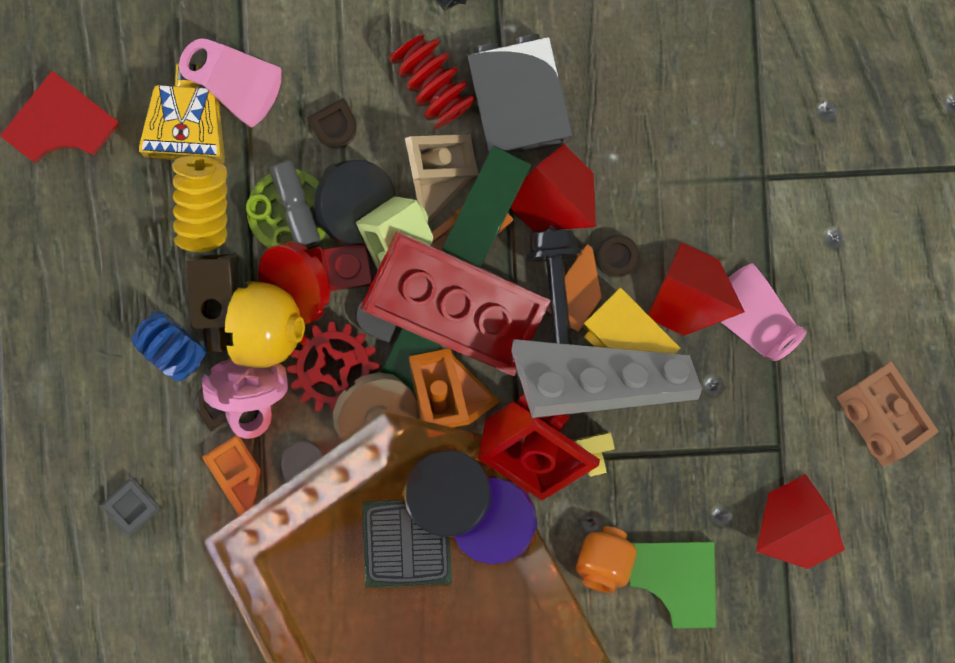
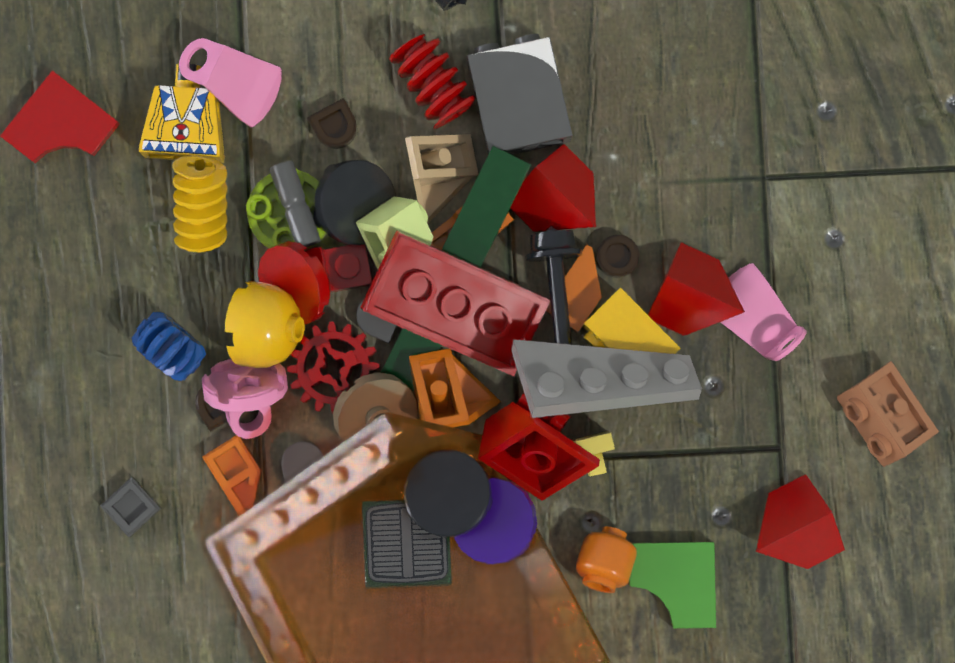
(211, 279): dark brown torso -> none

